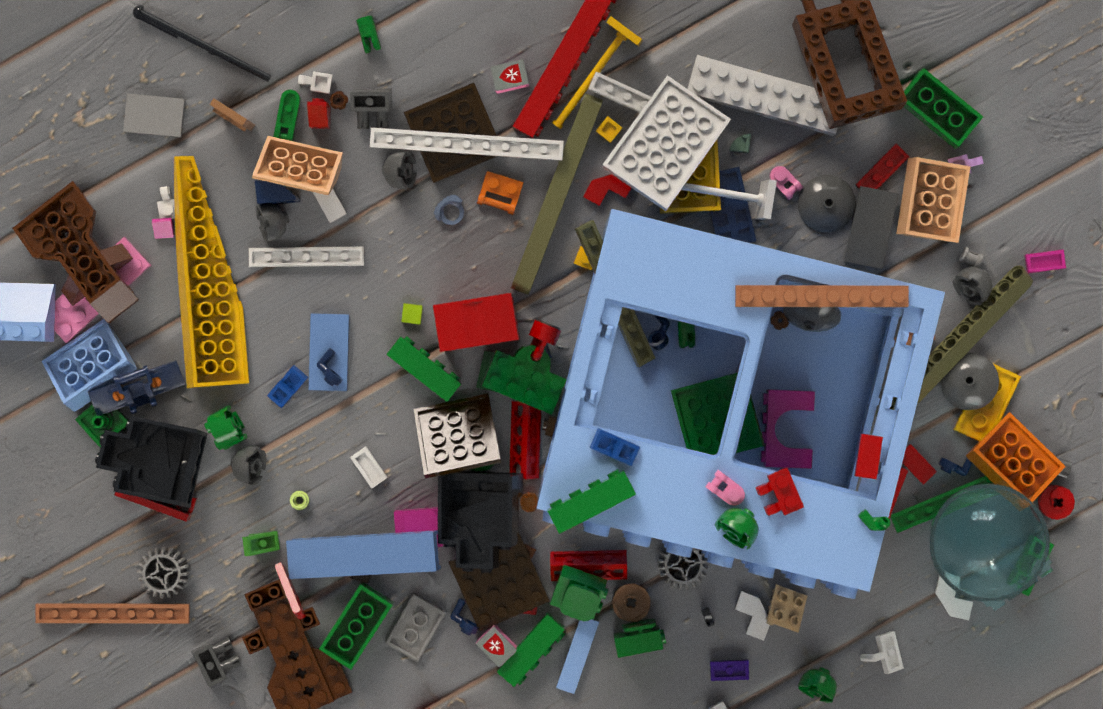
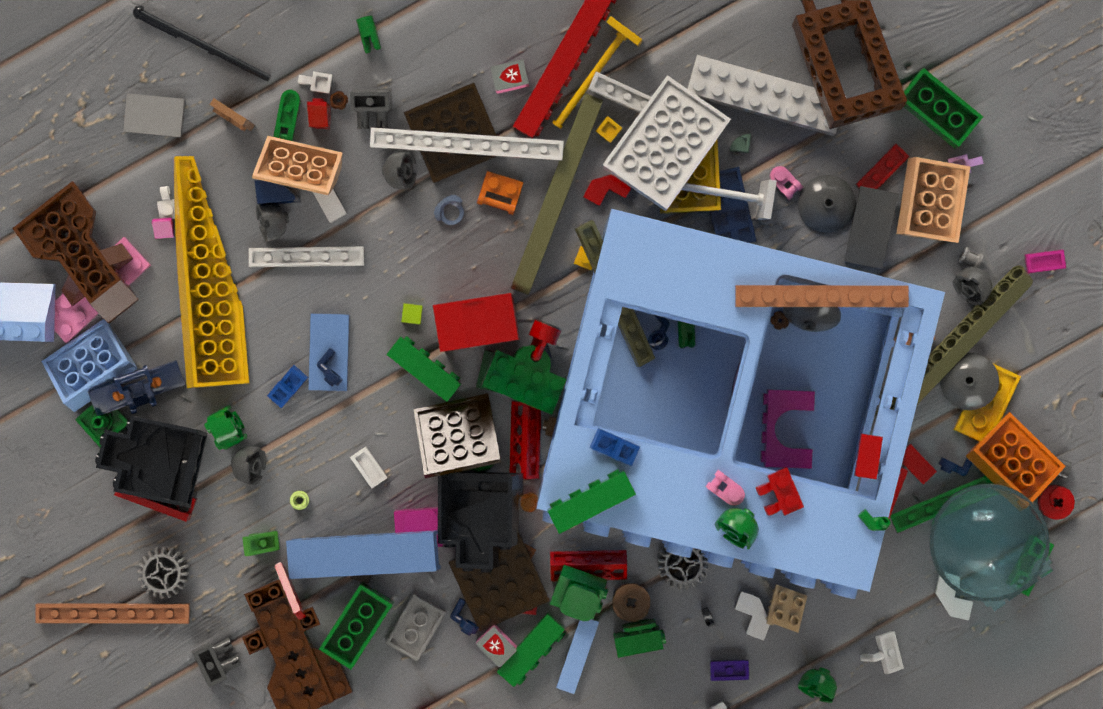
(703, 414): green plate -> none

